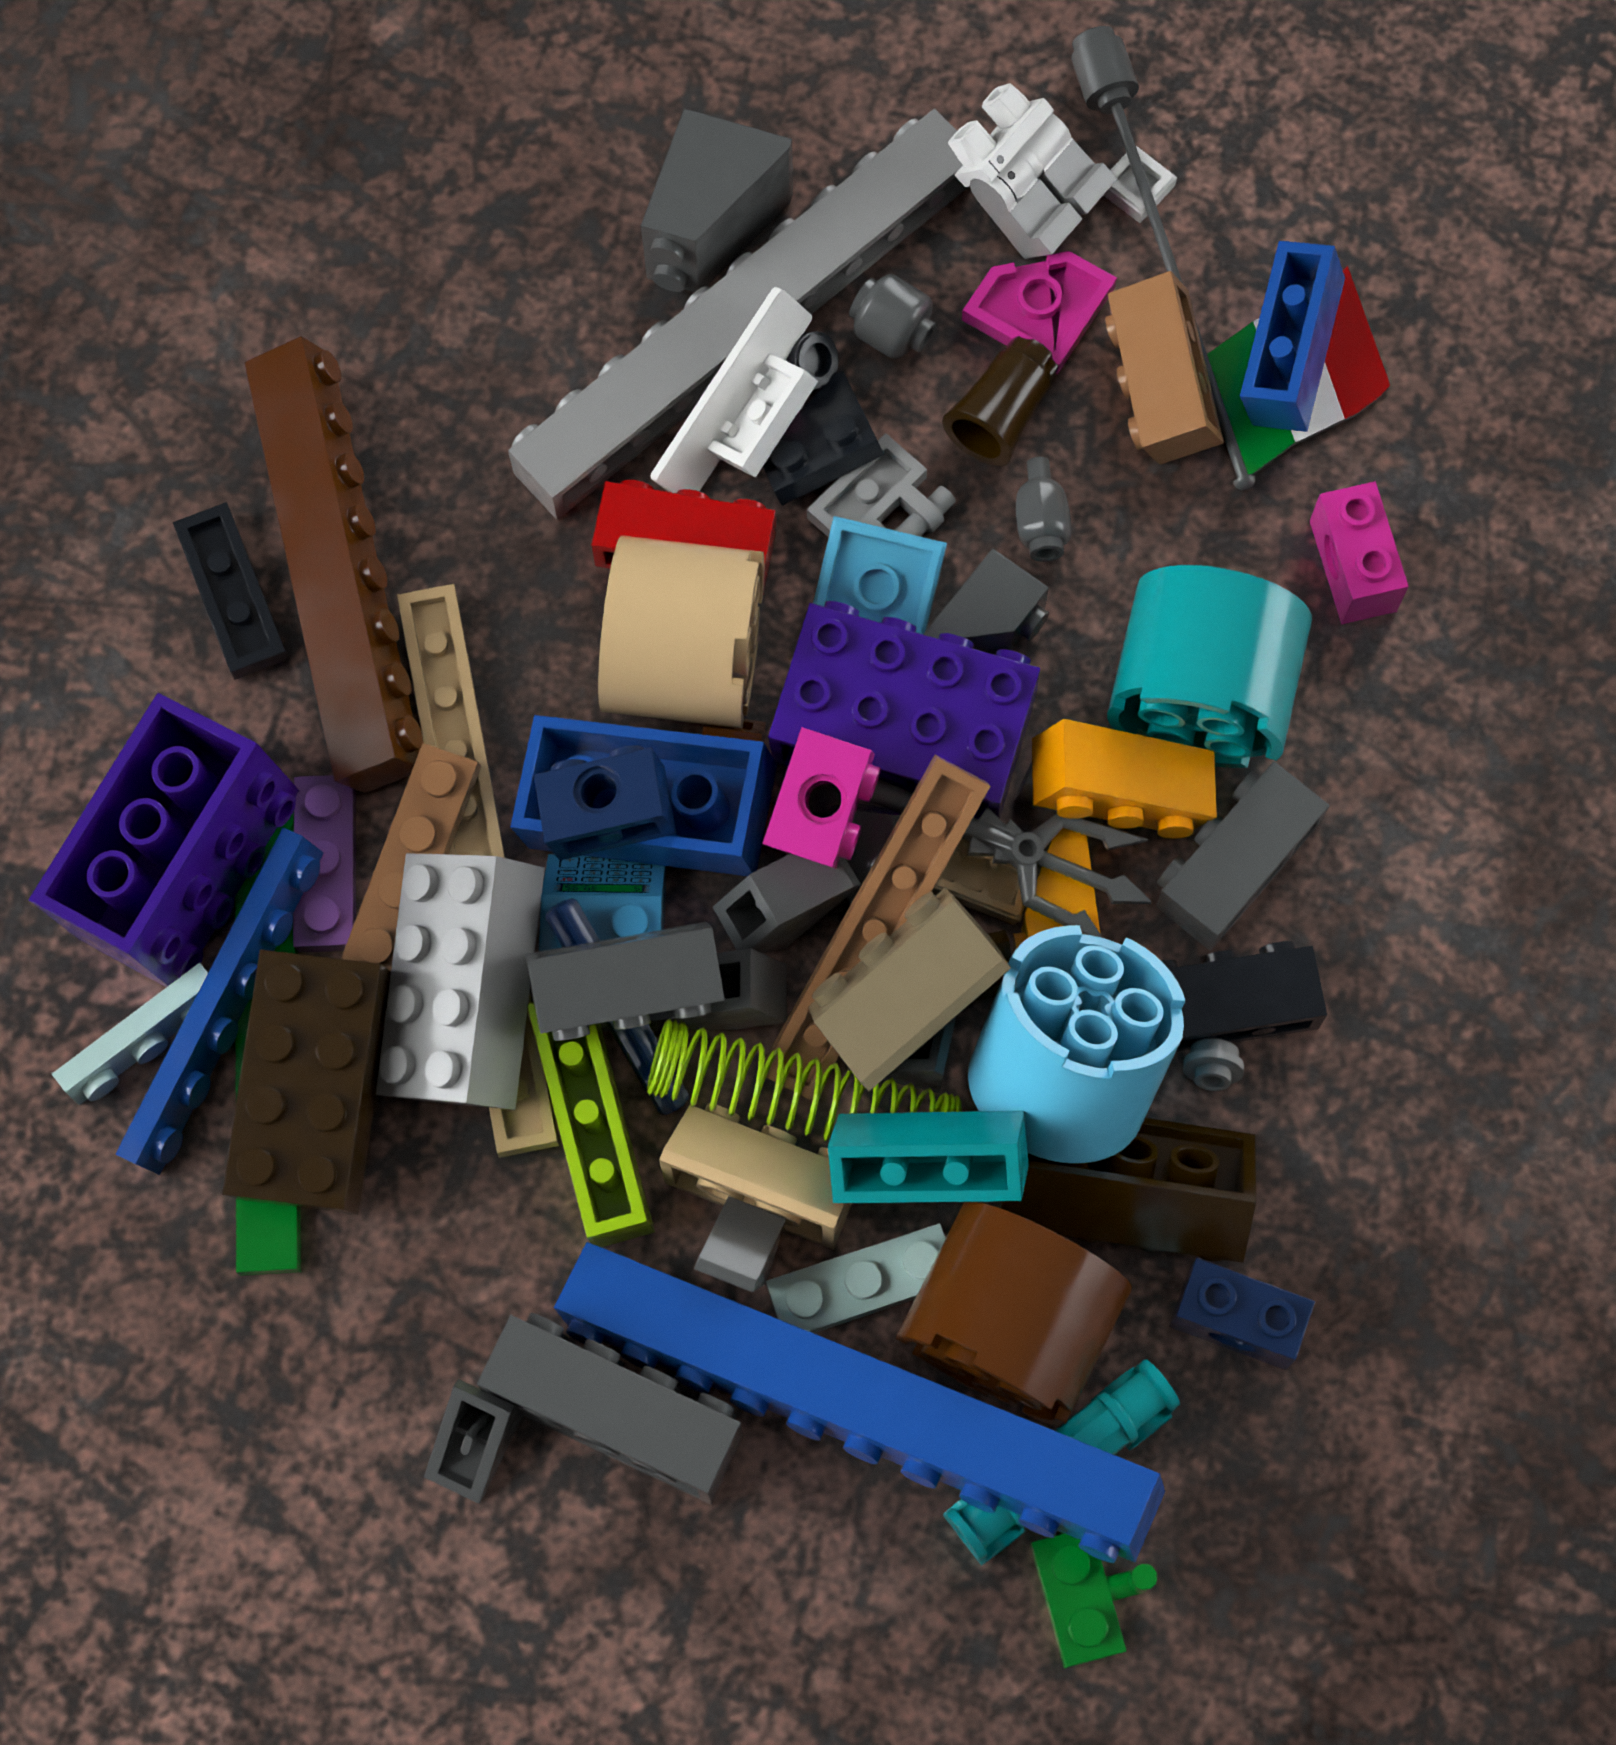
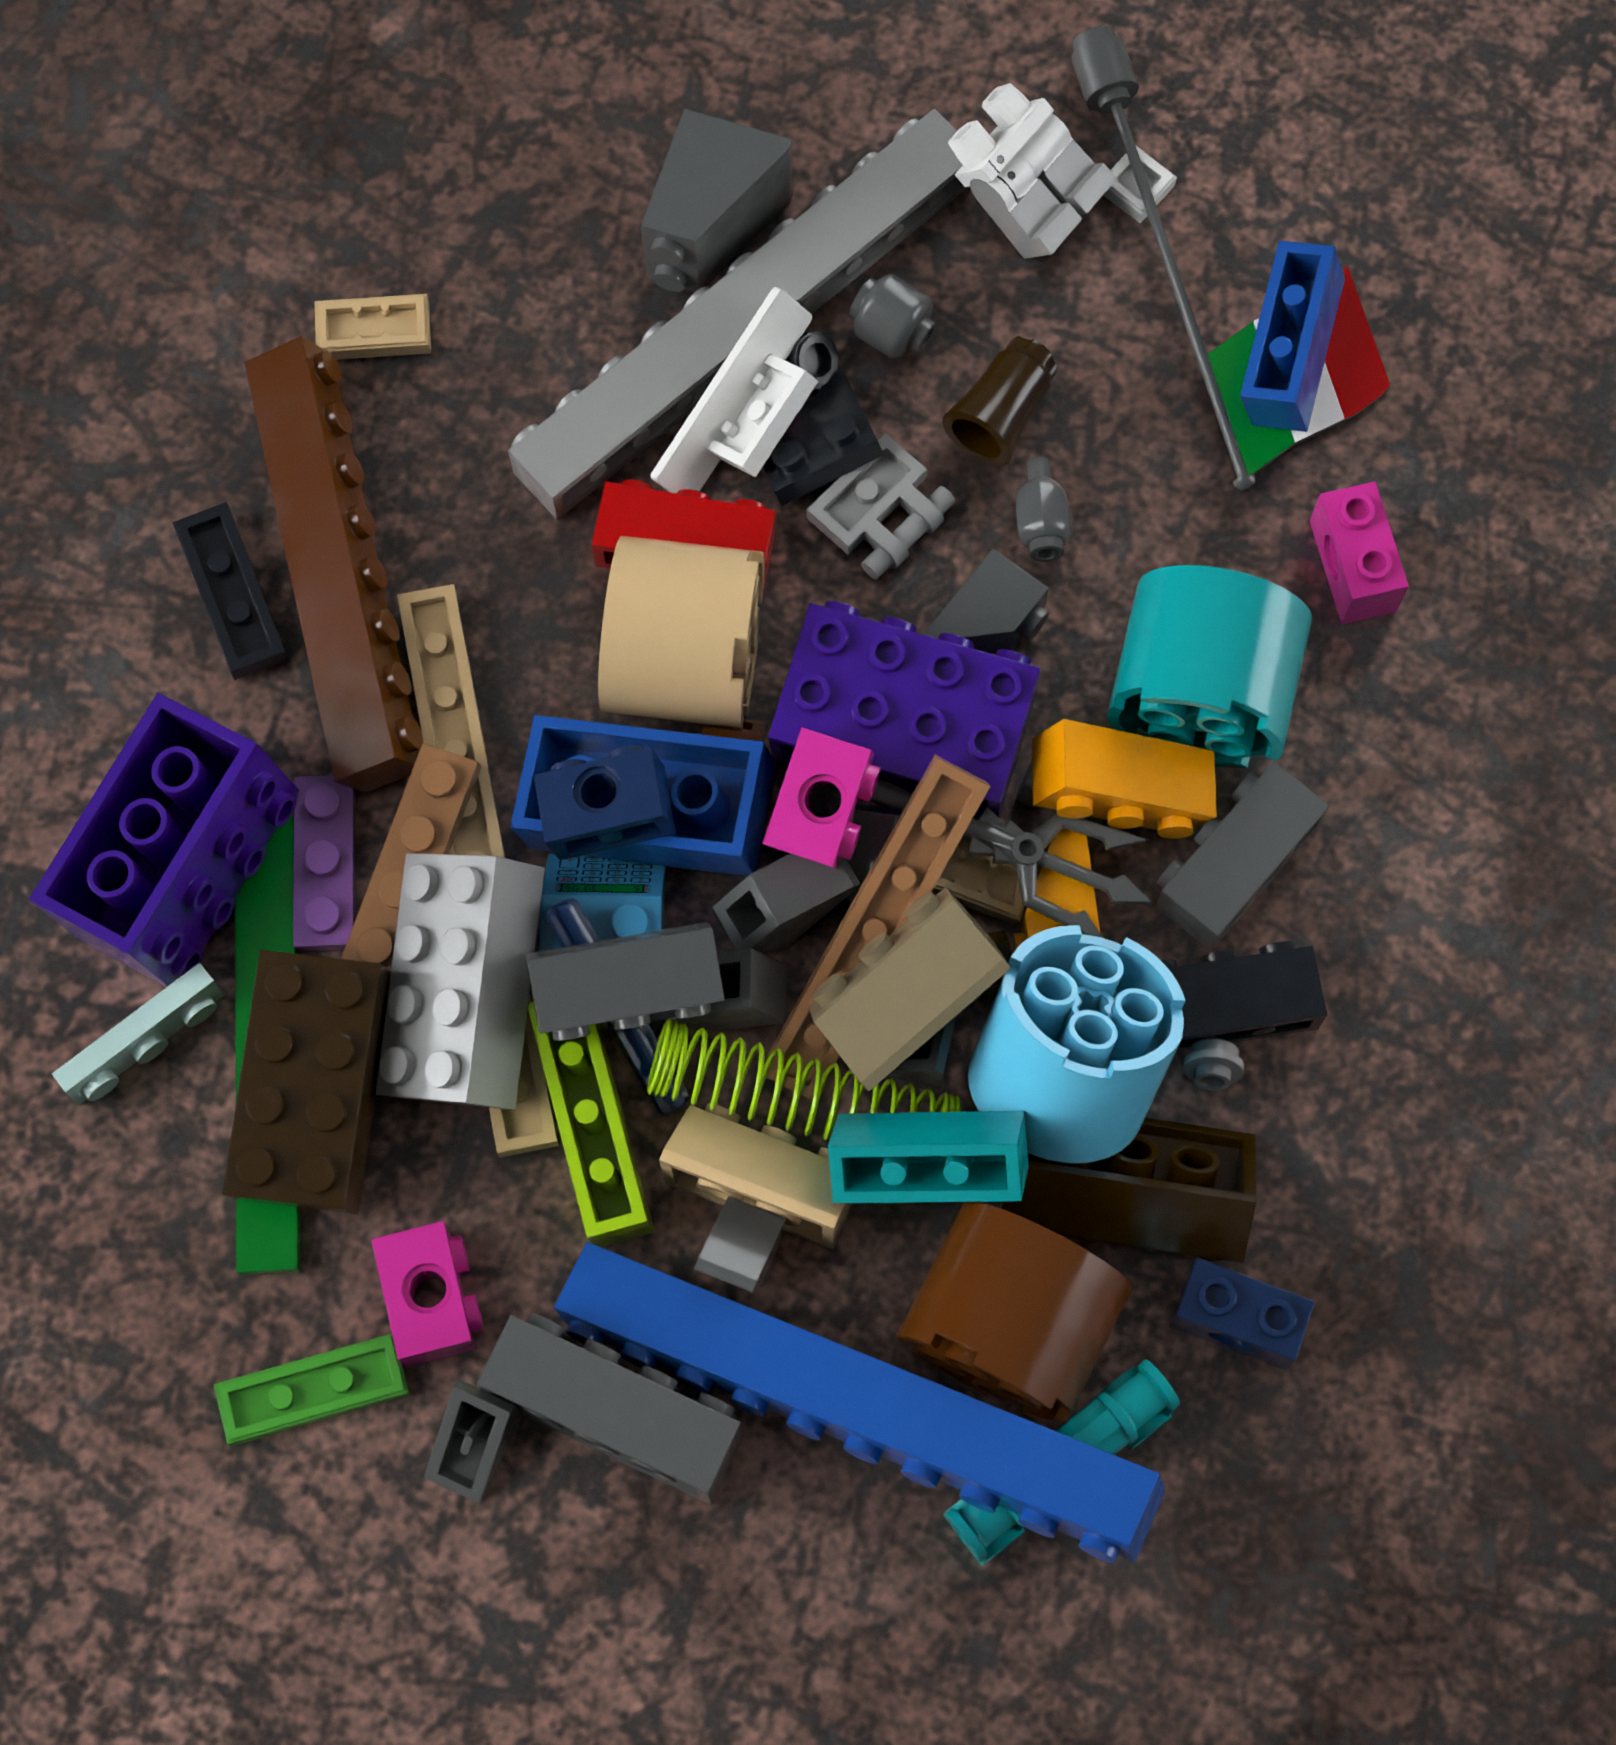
(214, 1014): blue plate -> none
(311, 1390): none -> bright green tile
(374, 326): none -> tan plate
(406, 1262): none -> dark pink brick
(856, 1282): light aqua plate -> none
(880, 572): medium azure tile -> none
(1041, 302): dark pink plate -> none
(1083, 1598): green plate -> none
(1163, 368): medium nougat brick -> none

